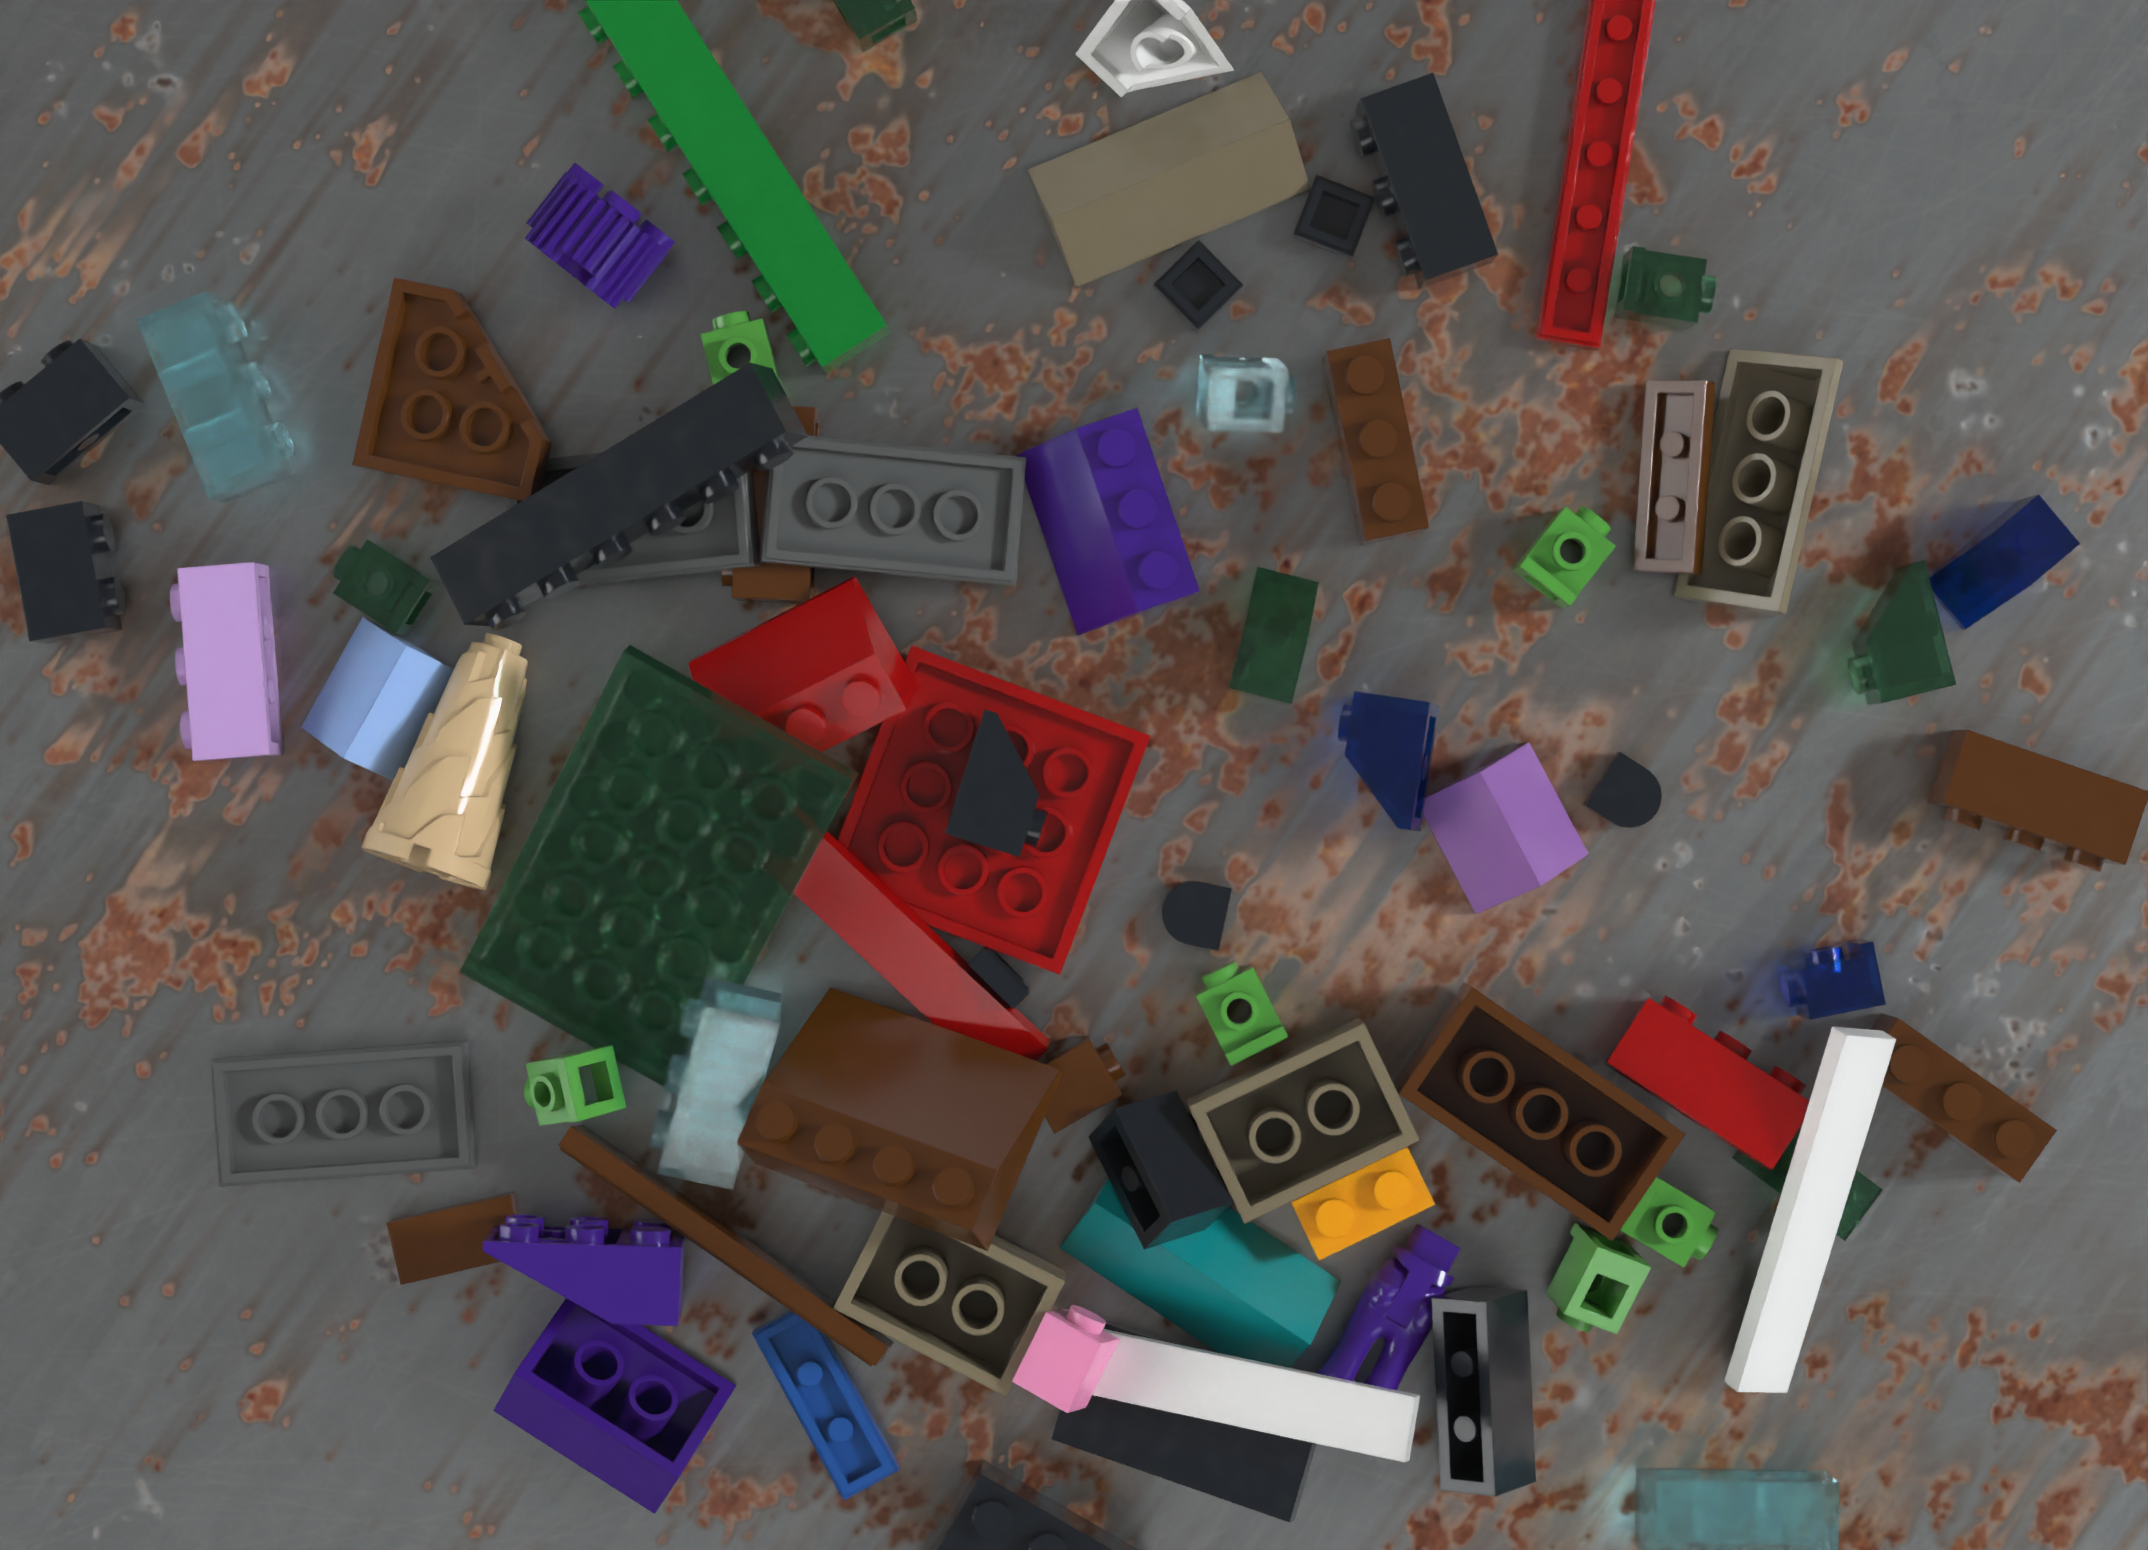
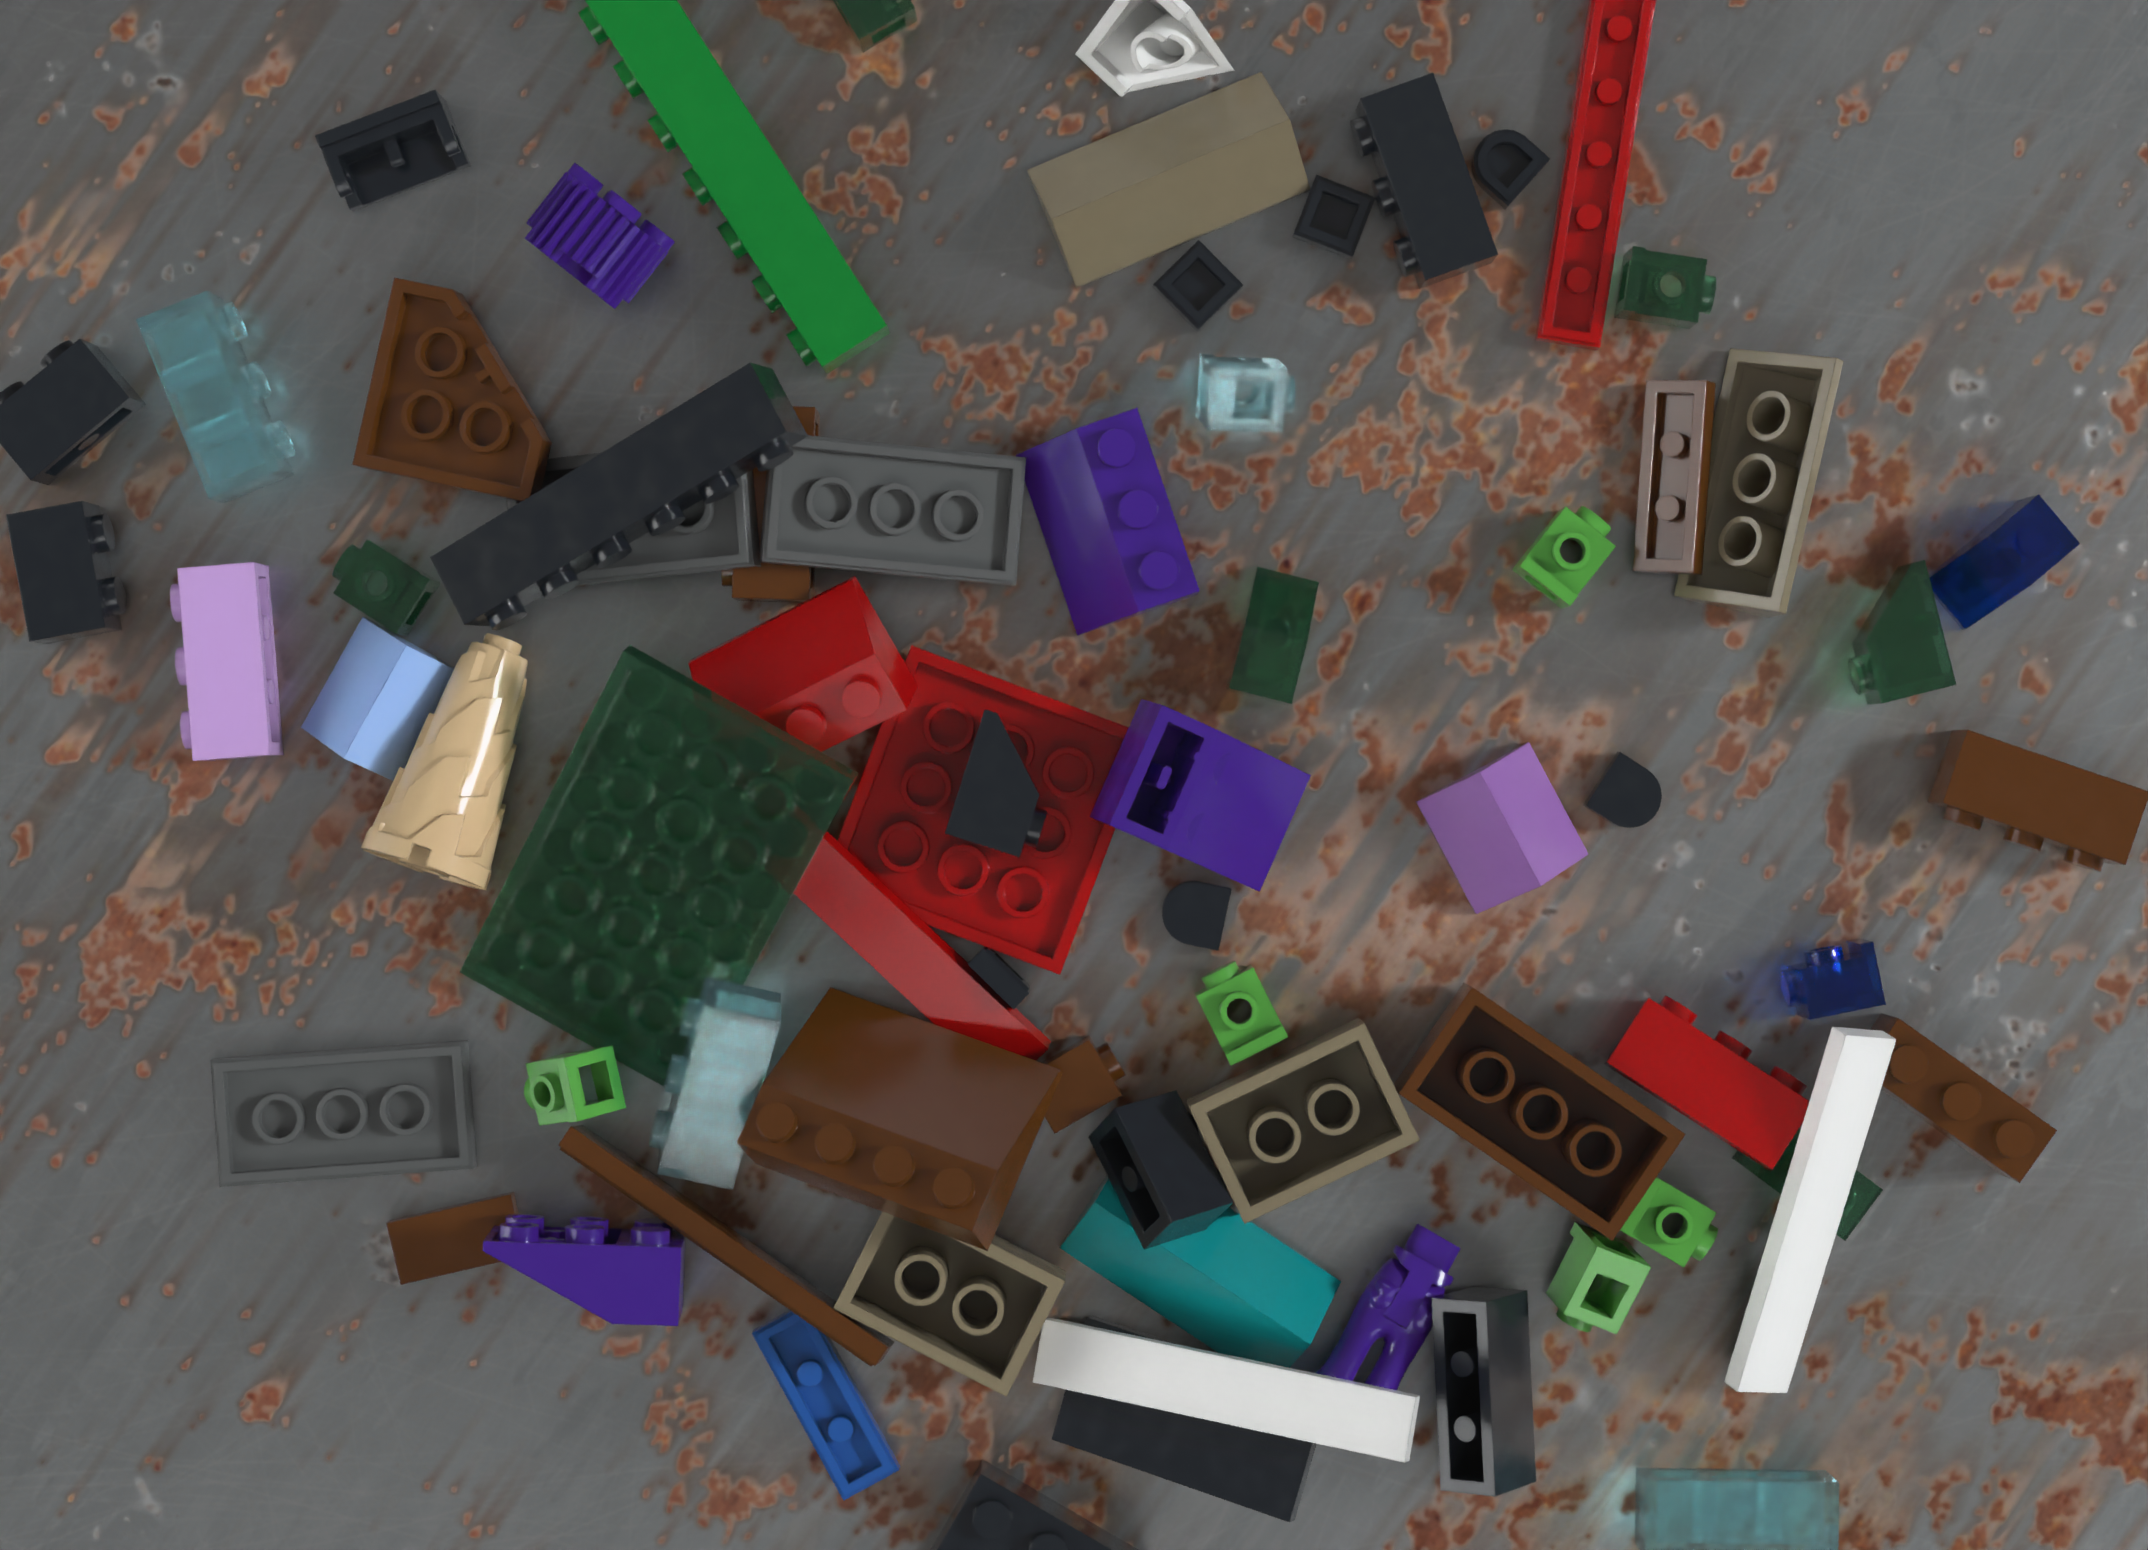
(393, 150): none -> black hinge
(615, 1401): dark purple slope -> none
(732, 331): bright green brick -> none
(1066, 1358): bright pink brick -> none
(1200, 794): none -> dark purple slope
(1362, 1203): light orange brick -> none
(1375, 441): reddish brown brick -> none
(1392, 751): clear blue slope -> none
(1506, 164): none -> black tile

